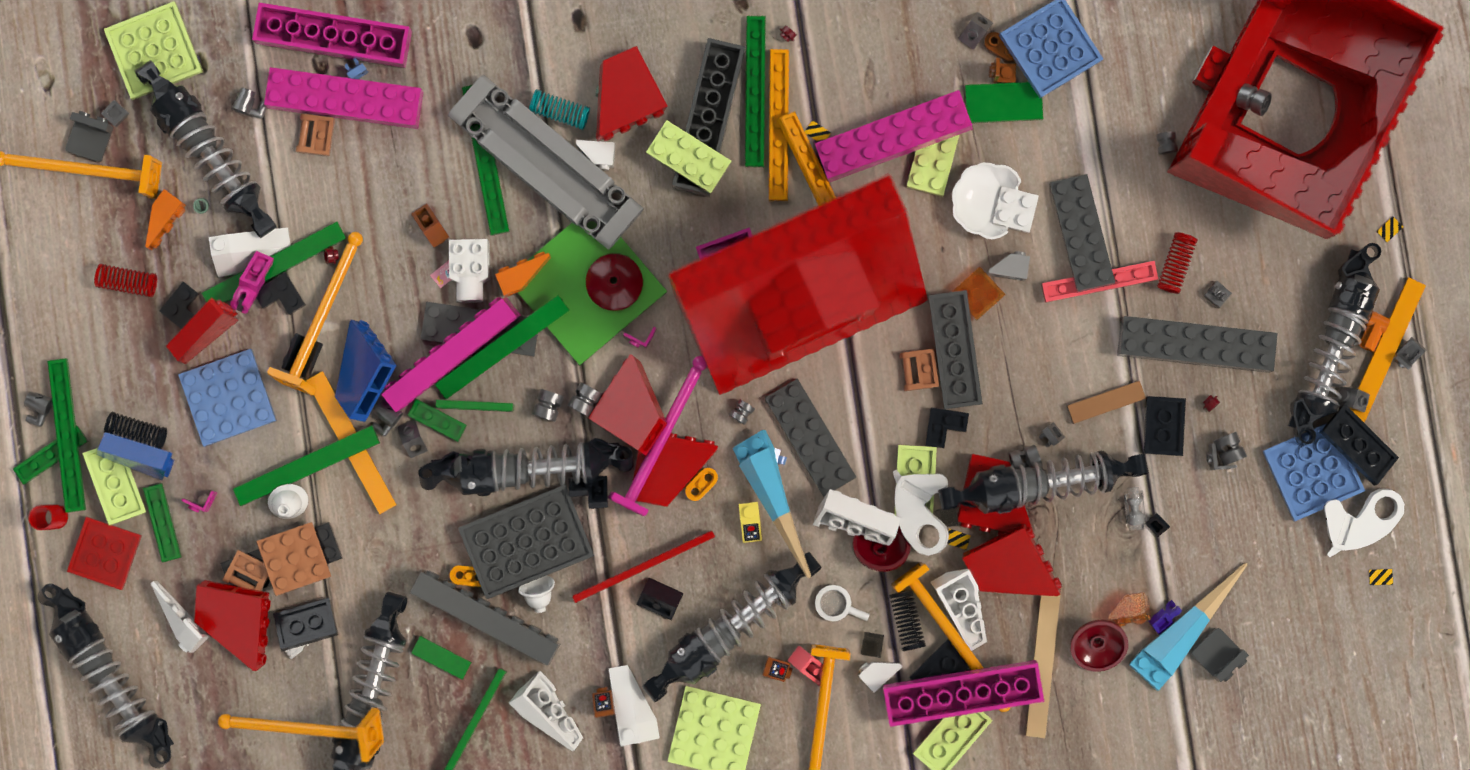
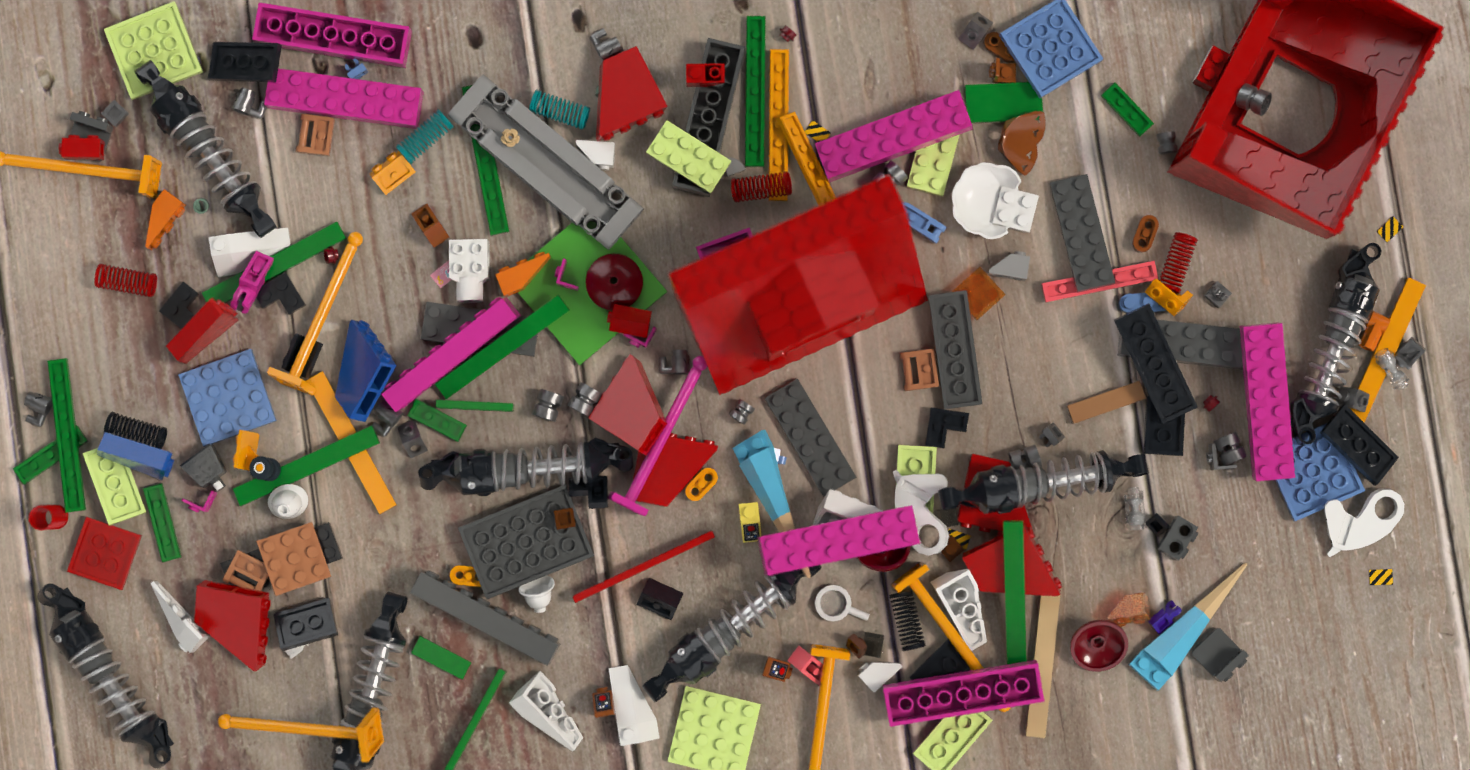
(82, 148): none -> red brick
(206, 468): none -> dark grey torso
(244, 61): none -> black plate
(248, 459): none -> plate
(391, 172): none -> light orange bracket
(406, 153): none -> teal piece
(510, 142): none -> tan plate
(559, 274): none -> dark pink bracket
(564, 518): none -> reddish brown plate
(608, 47): none -> flat silver piece
(629, 320): none -> red brick
(680, 363): none -> flat silver piece
(705, 74): none -> red slope
(735, 167): none -> light grey tile
(786, 185): none -> red piece
(838, 540): none -> dark pink brick
(856, 645): none -> reddish brown plate
(897, 174): none -> flat silver wheel
(921, 222): none -> medium blue plate
(952, 549): none -> reddish brown plate
(1015, 591): none -> green tile
(1018, 140): none -> dark orange piece
(1127, 109): none -> green tile
(1133, 301): none -> medium blue plate
(1145, 234): none -> dark orange plate
(1155, 363): none -> black plate
(1166, 298): none -> light orange bracket
(1173, 535): none -> dark grey brick
(1267, 401): none -> dark pink brick
(1387, 361): none -> clear piece

